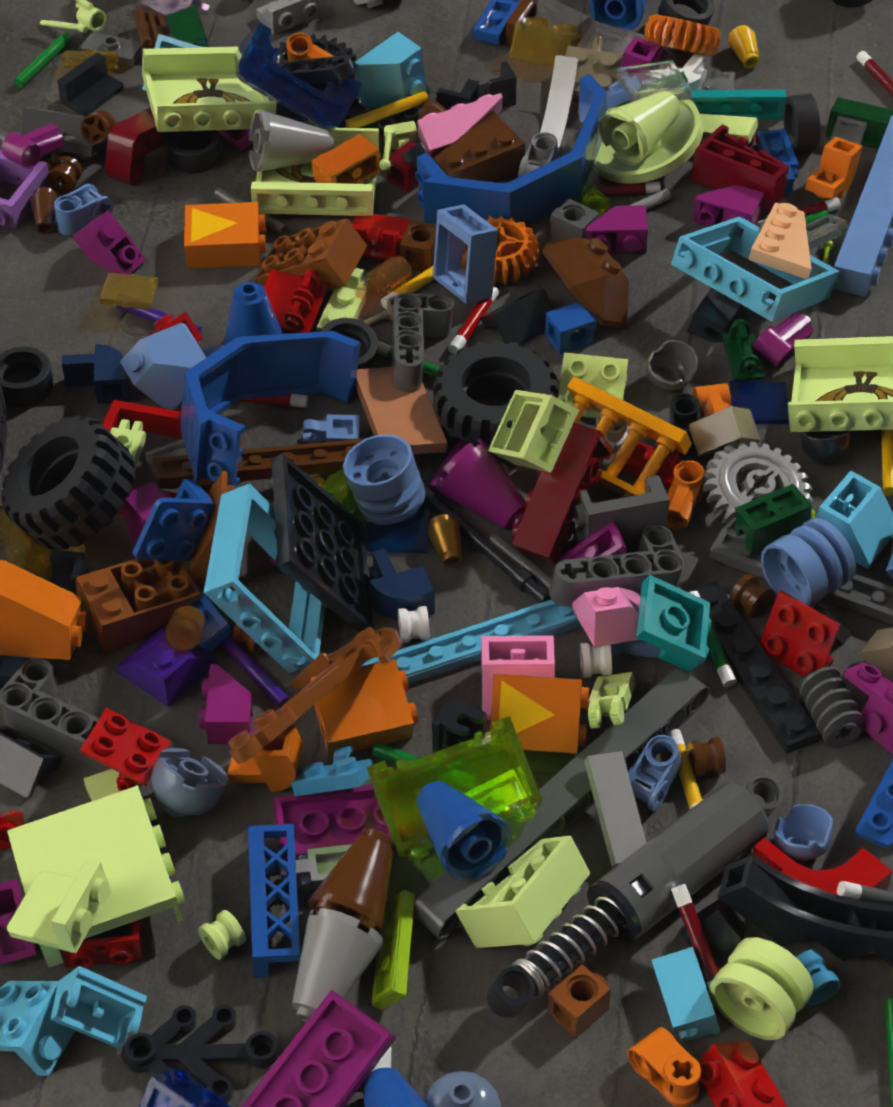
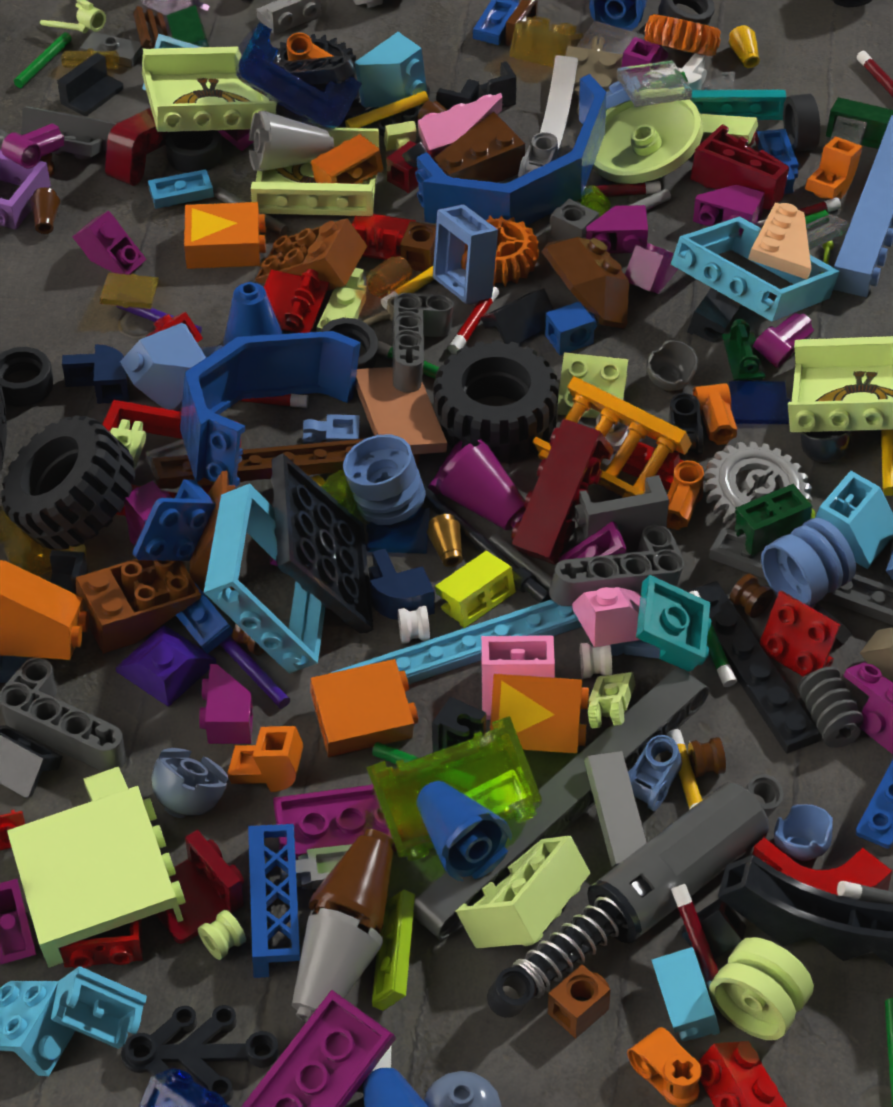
(61, 907): yellowish green bracket -> none
(64, 174): reddish brown wheel -> none
(79, 208): medium blue piece -> none
(92, 130): reddish brown wheel -> none
(124, 748): red hinge -> none
(180, 188): none -> dark azure plate
(185, 628): clear orange brick -> none
(206, 886): none -> dark red bracket
(330, 673): dark orange piece -> none
(341, 775): dark azure plate -> none
(389, 132): yellowish green hinge -> none
(476, 588): none -> neon yellow hinge
(524, 442): yellowish green window -> none
(638, 126): yellowish green cone -> none
(650, 268): none -> slope
(723, 429): dark tan slope -> none
(824, 981): dark azure wheel -> none

